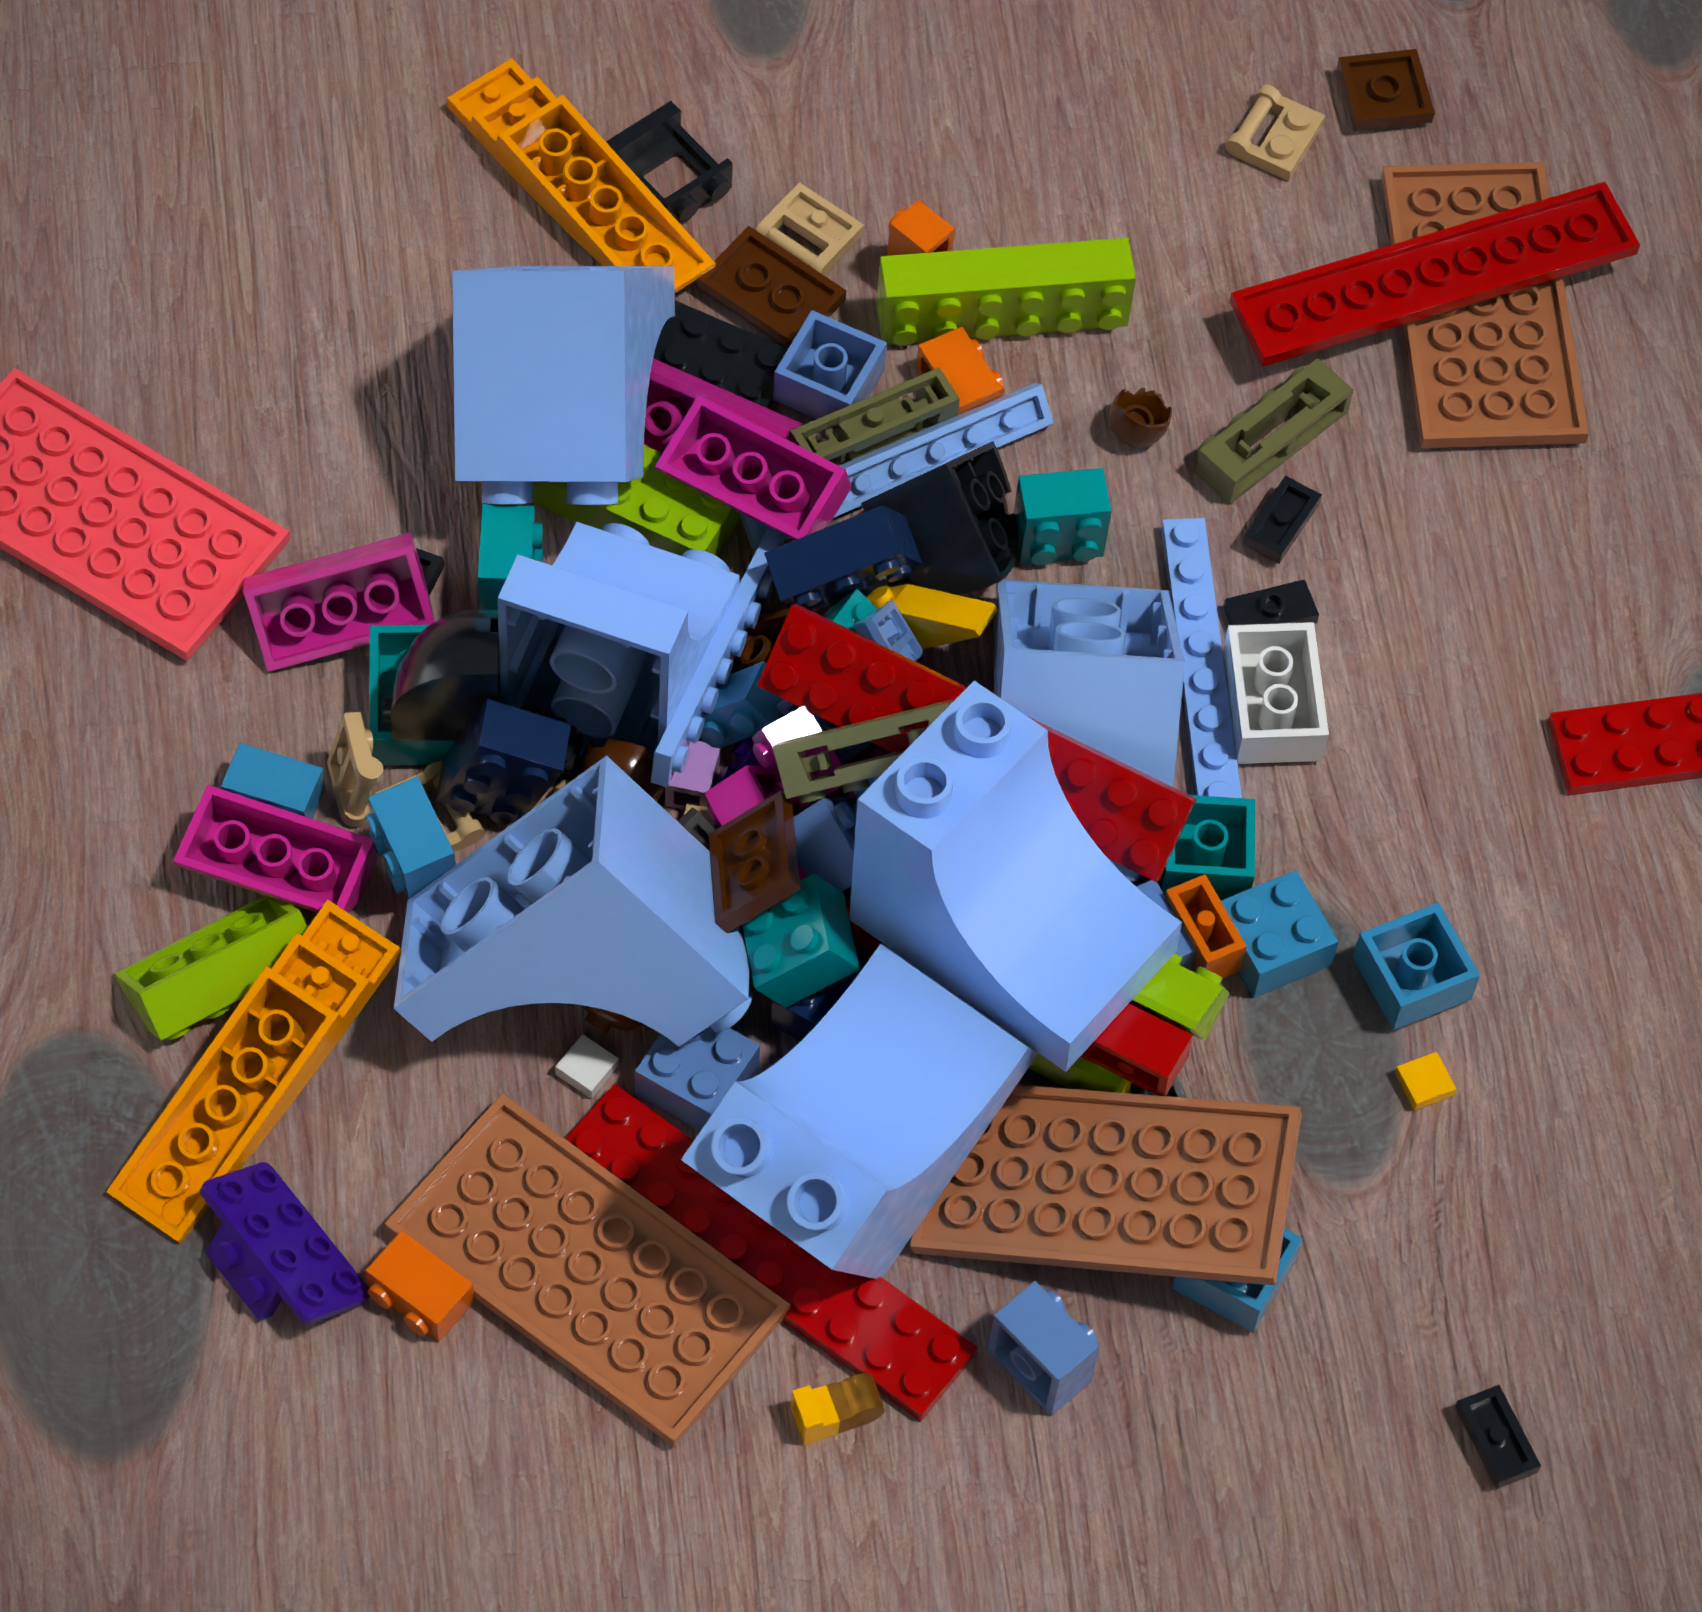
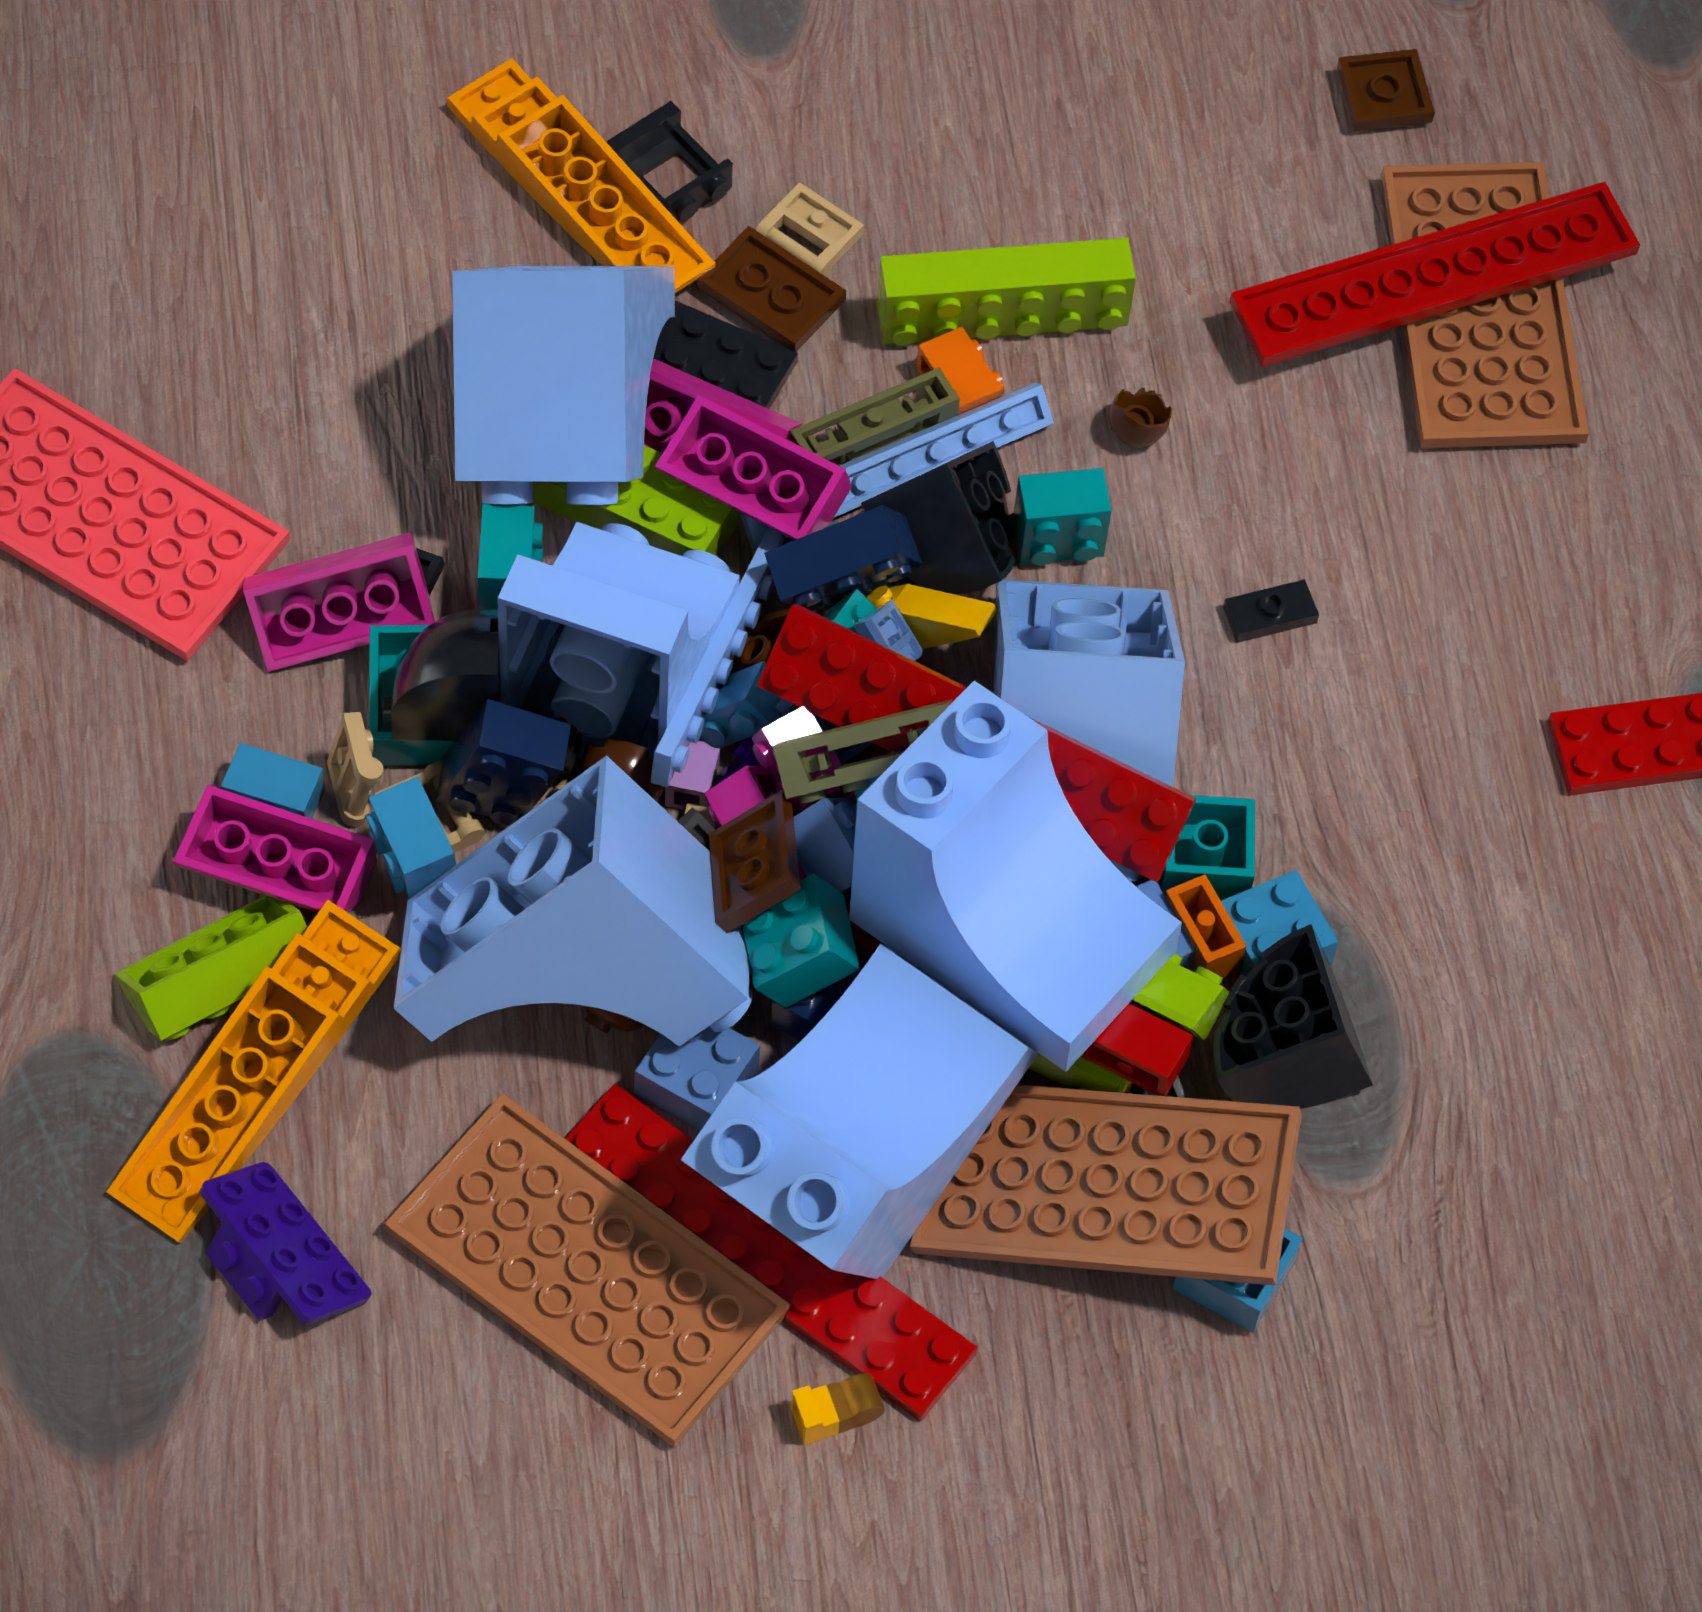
(419, 1287): orange brick -> none
(587, 1066): white tile -> none
(828, 367): medium blue brick -> none
(919, 231): orange brick -> none
(1044, 1347): medium blue brick -> none
(1204, 677): light blue plate -> none
(1226, 459): olive brick -> none
(1275, 693): white brick -> none
(1282, 519): black plate -> none
(1286, 140): tan plate -> none
(1289, 1030): none -> black brick
(1416, 966): dark azure brick -> none
(1425, 1081): yellow tile -> none
(1497, 1436): black plate -> none

